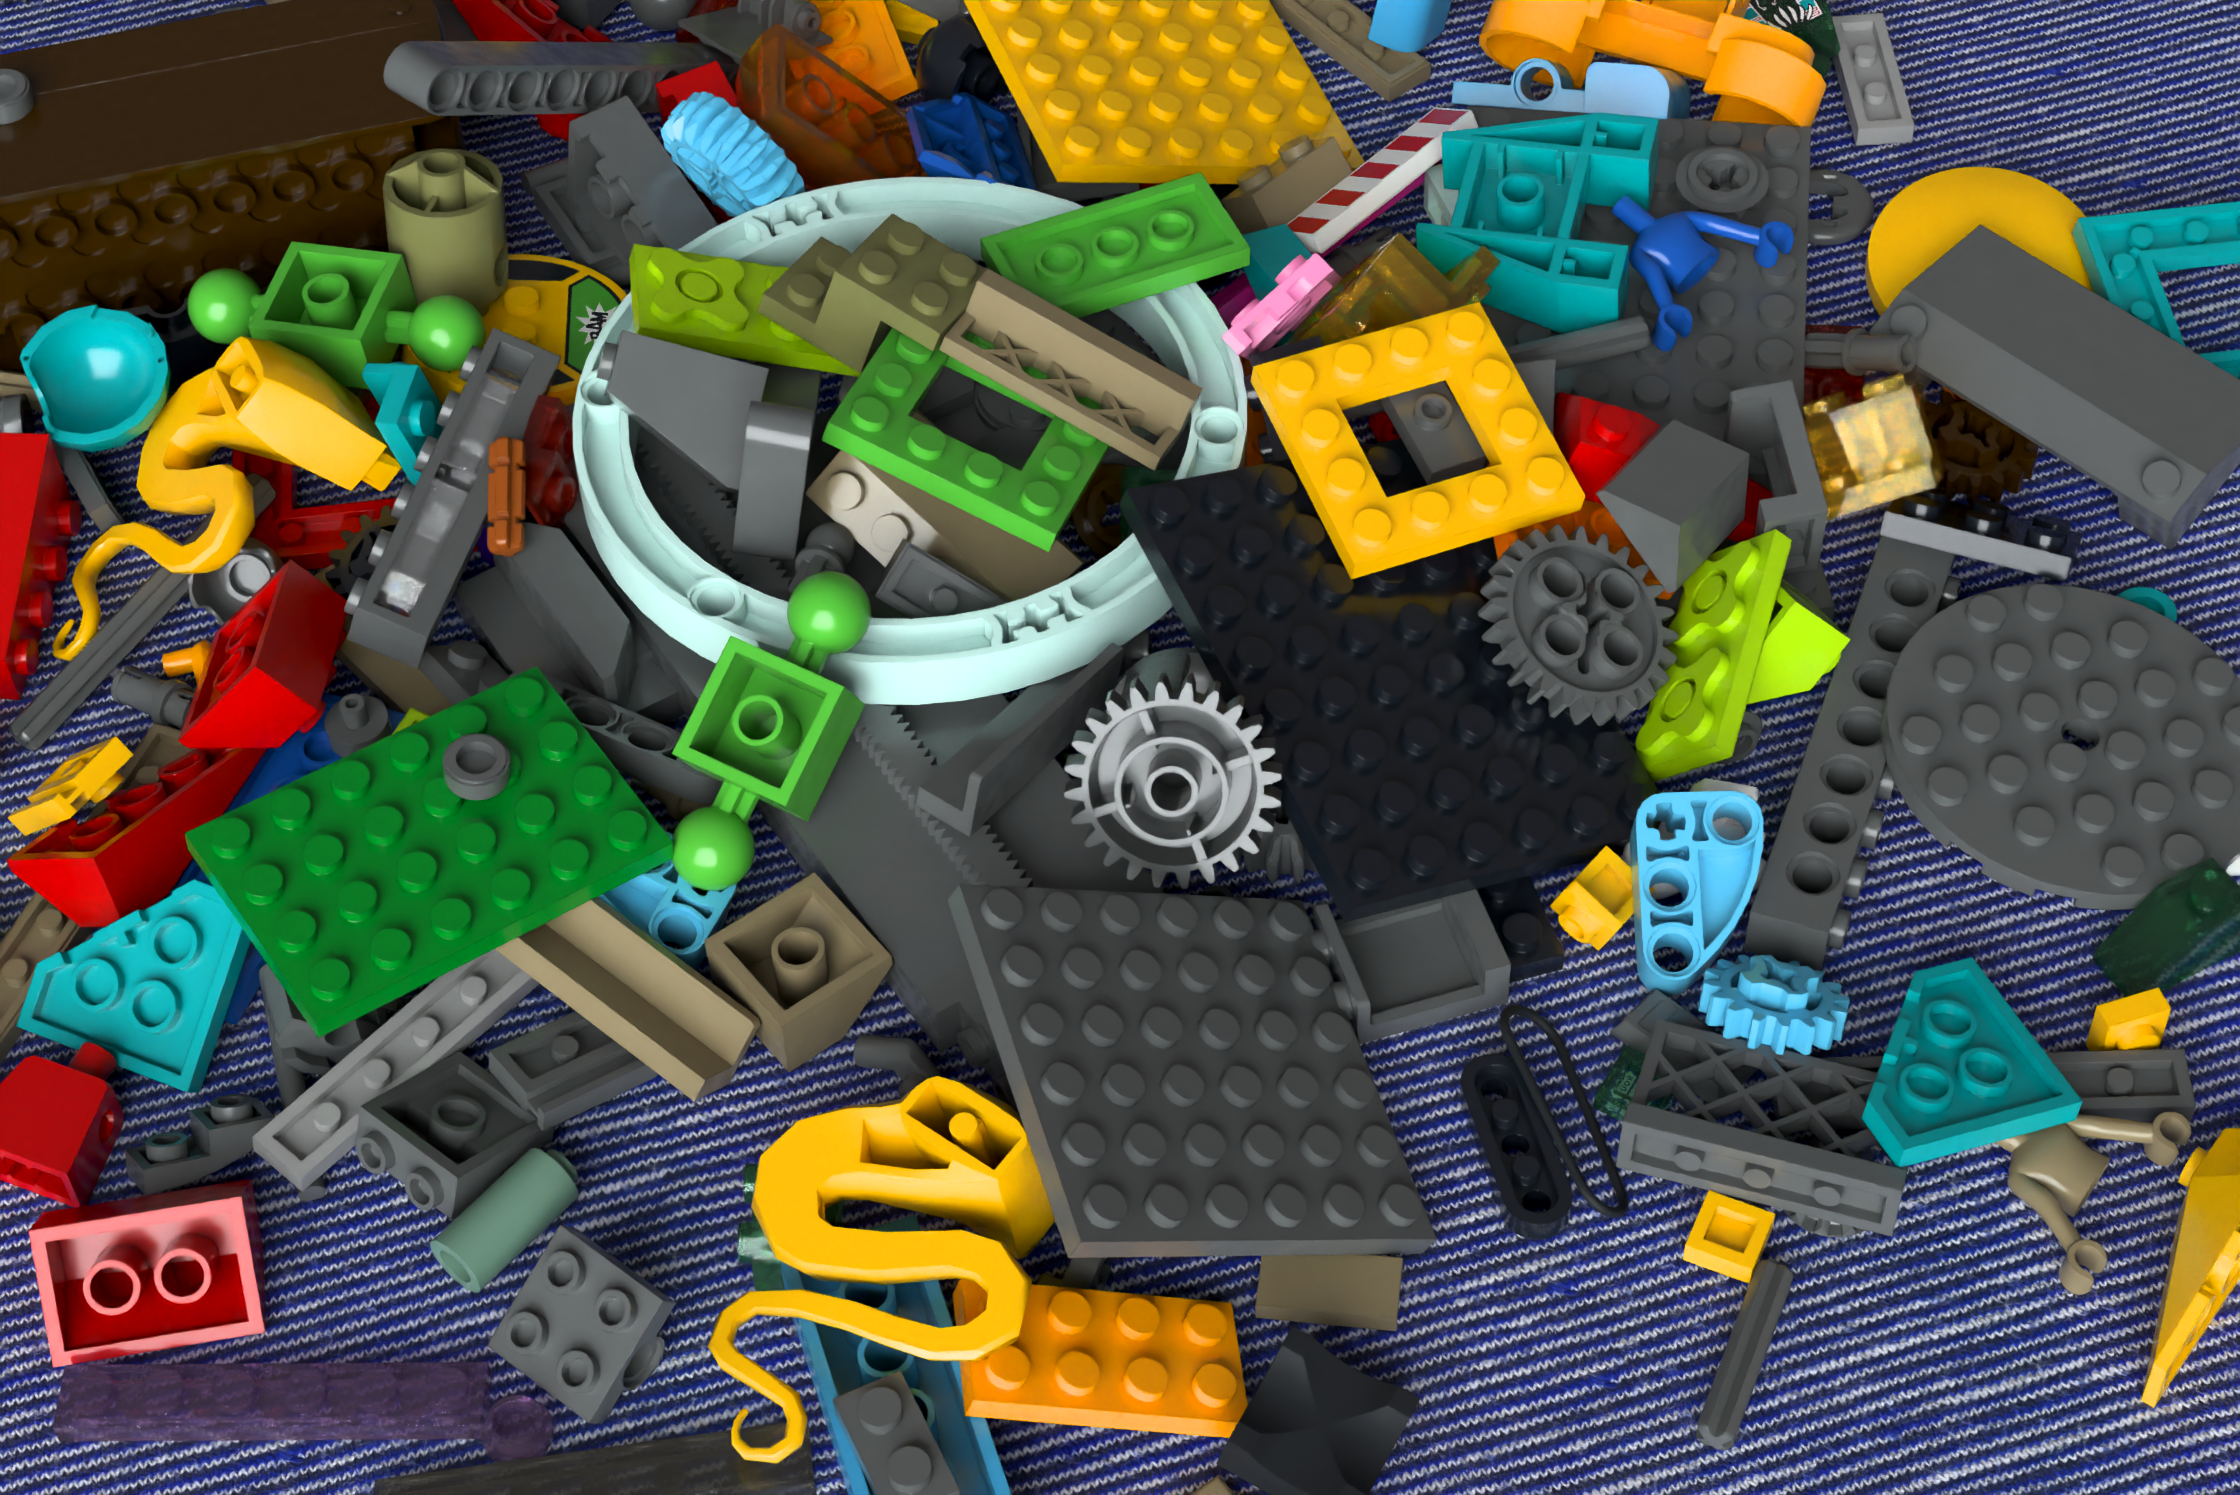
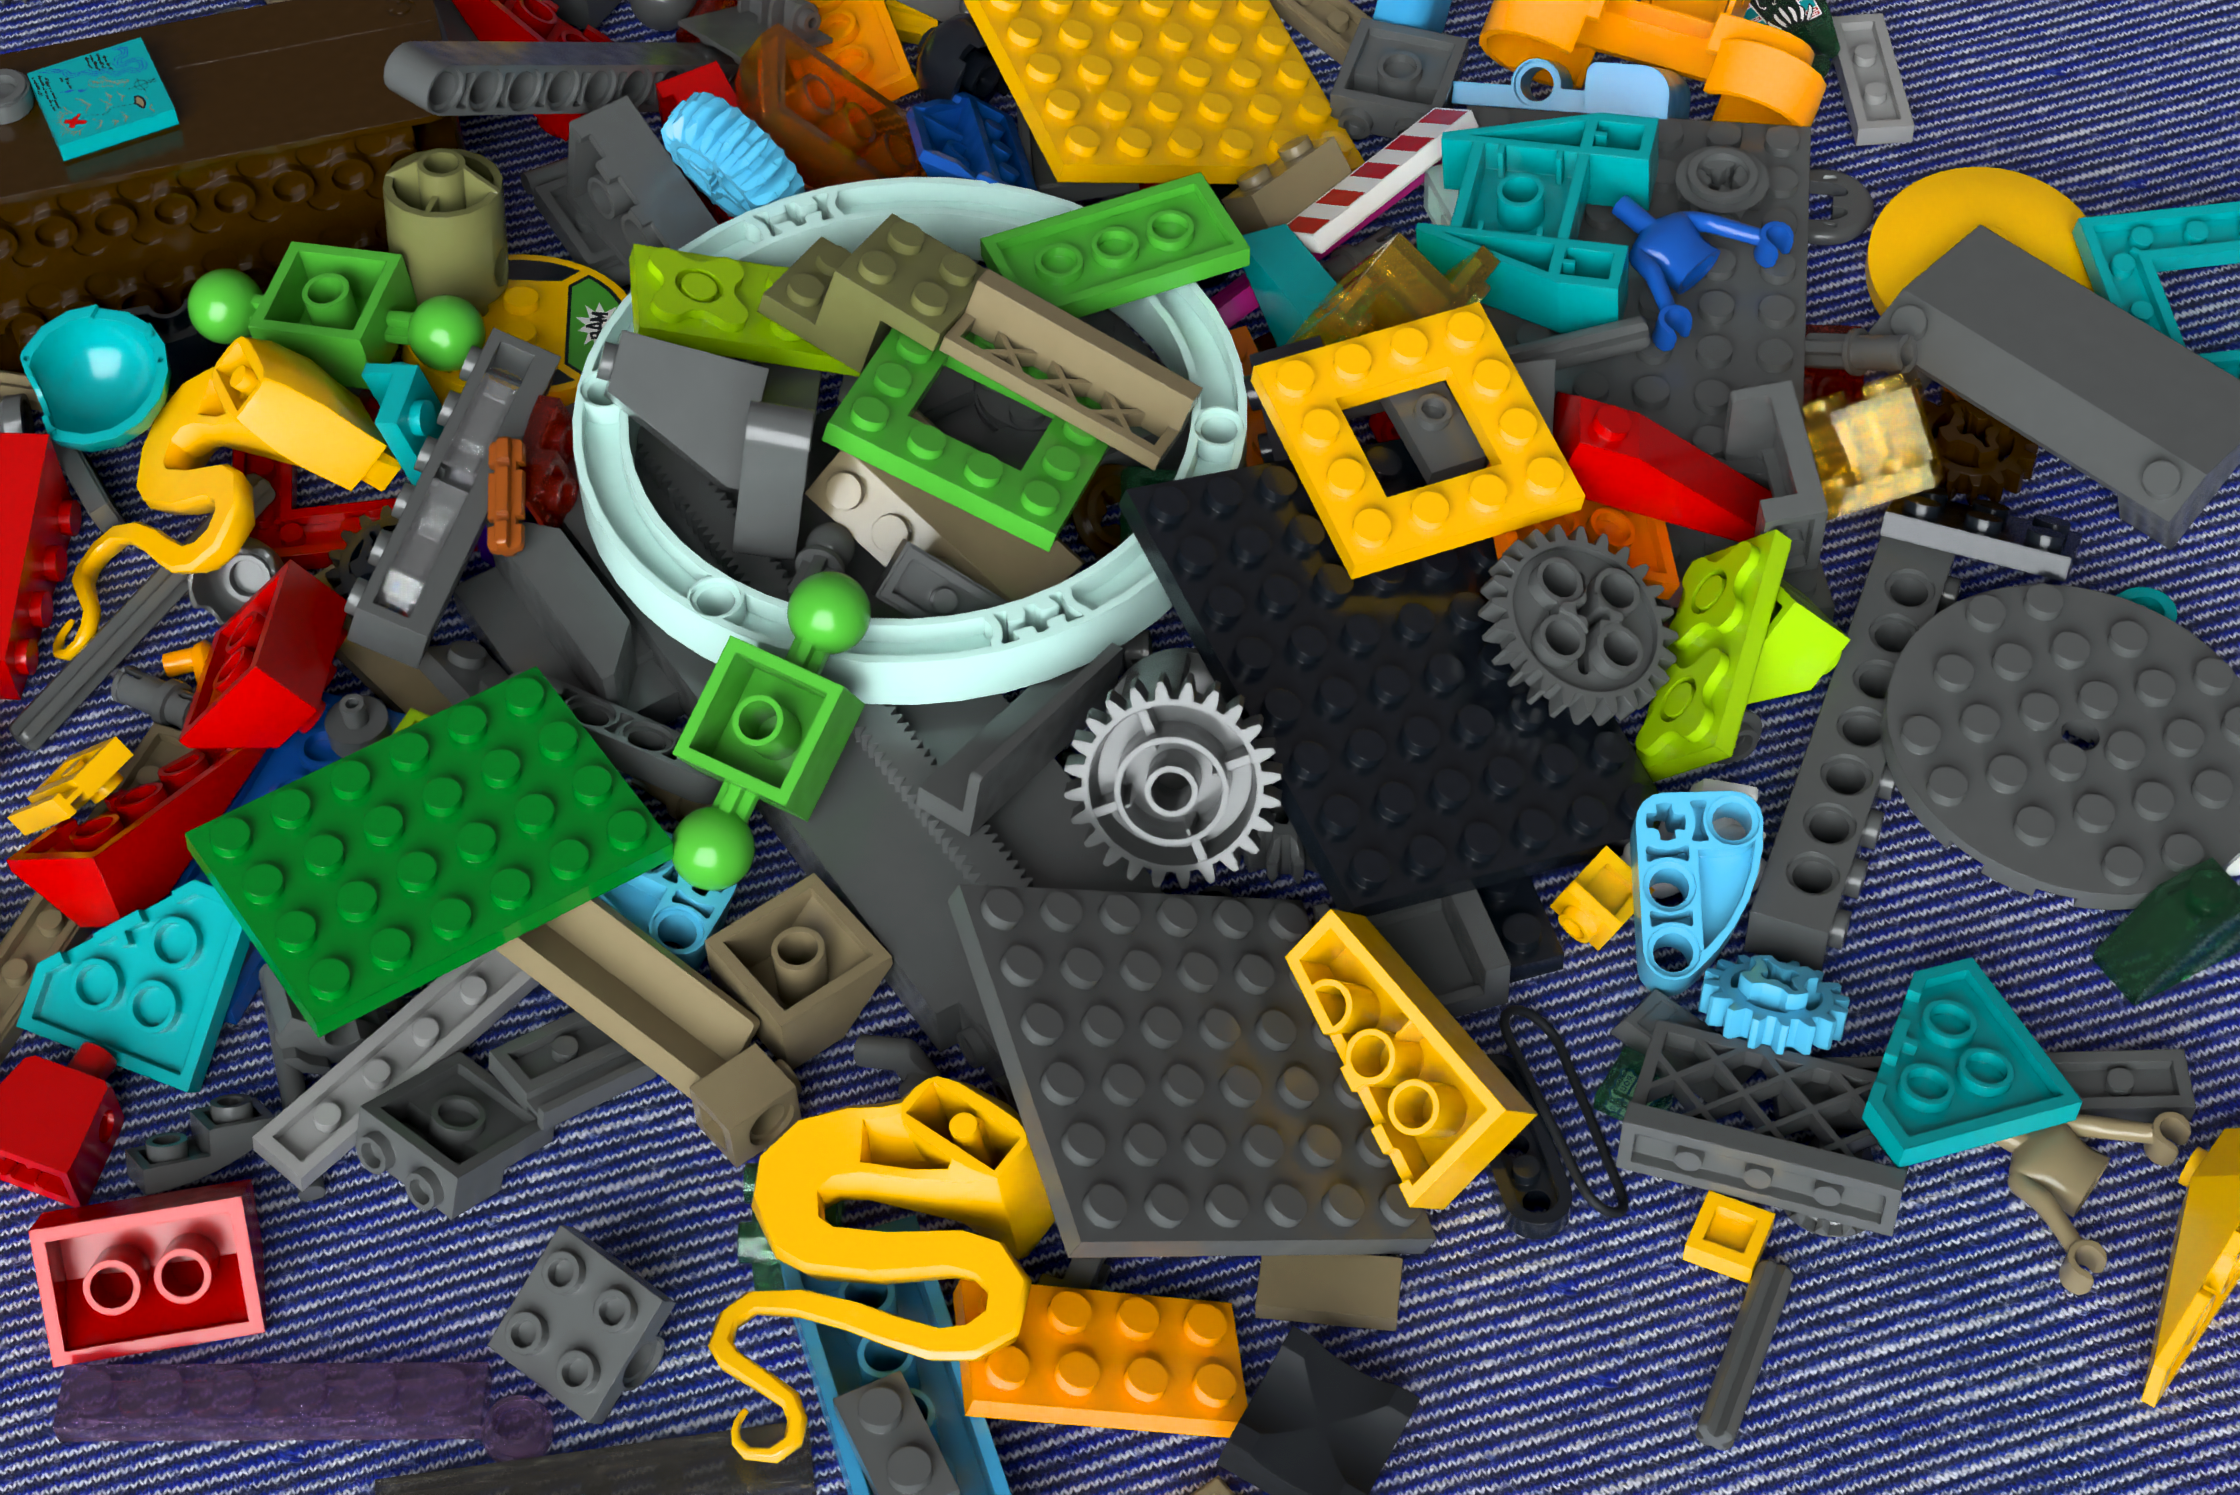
(102, 99): none -> teal tile
(476, 766): dark grey tile -> none
(506, 1218): sand green brick -> none
(747, 1104): none -> dark tan brick
(1284, 309): bright pink wing -> none
(1395, 78): none -> dark grey plate
(1419, 1074): none -> yellow wedge
(1678, 499): dark grey slope -> none
(2130, 1023): yellow plate -> none

